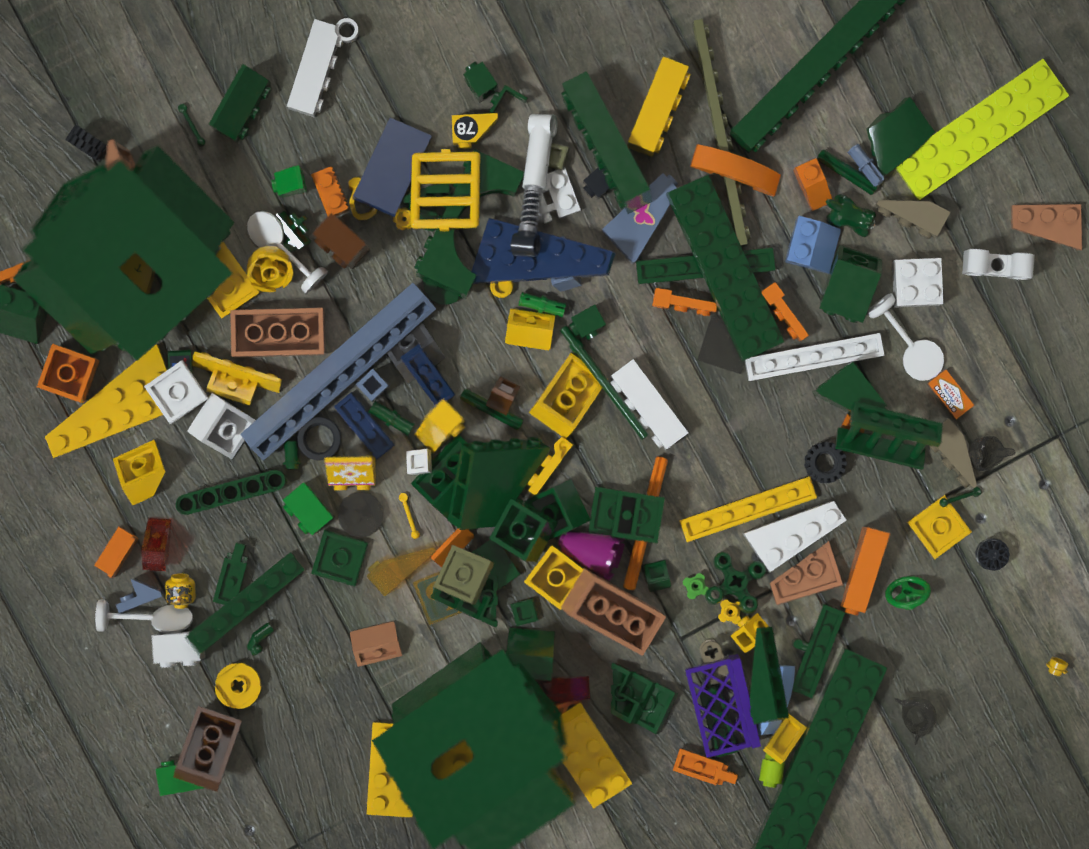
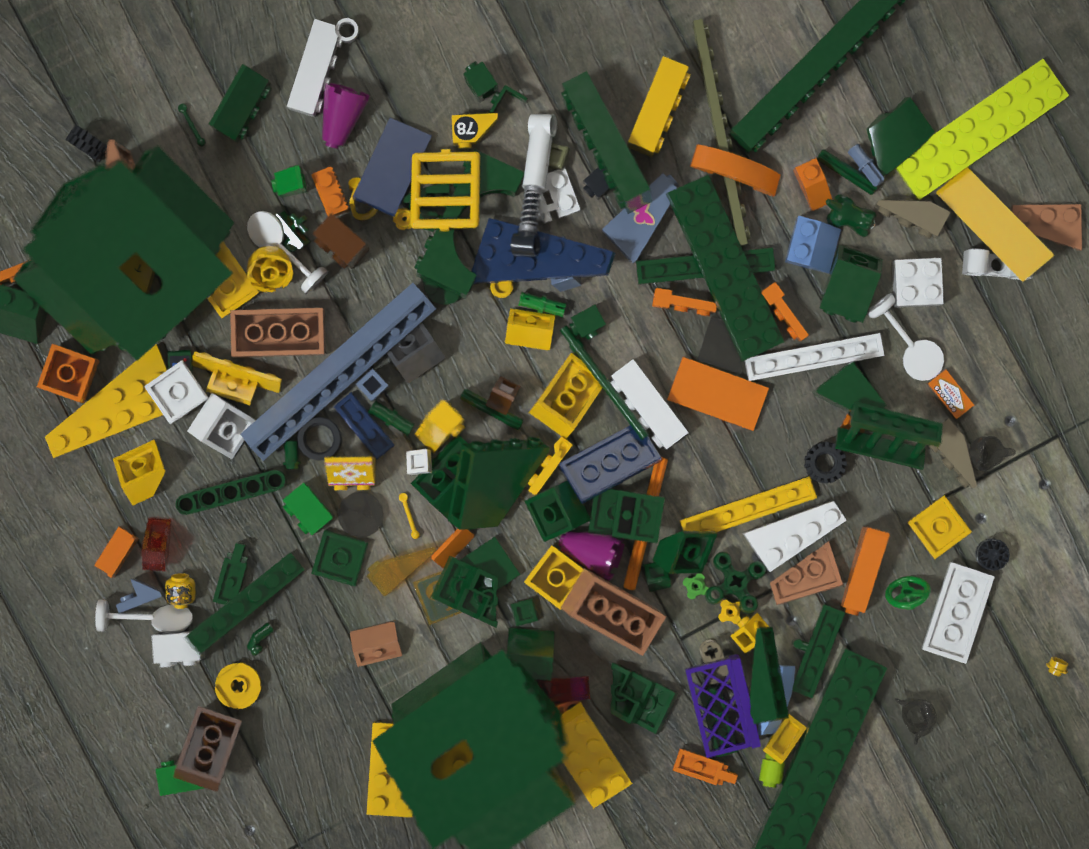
(341, 113): none -> magenta cone
(427, 375): dark blue tile -> none
(463, 575): olive plate -> none
(523, 530): dark green brick -> none
(609, 463): none -> dark blue tile
(685, 551): none -> dark green slope
(717, 393): none -> orange tile
(957, 612): none -> white plate
(975, 492): dark green hinge -> none
(994, 224): none -> yellow sticker

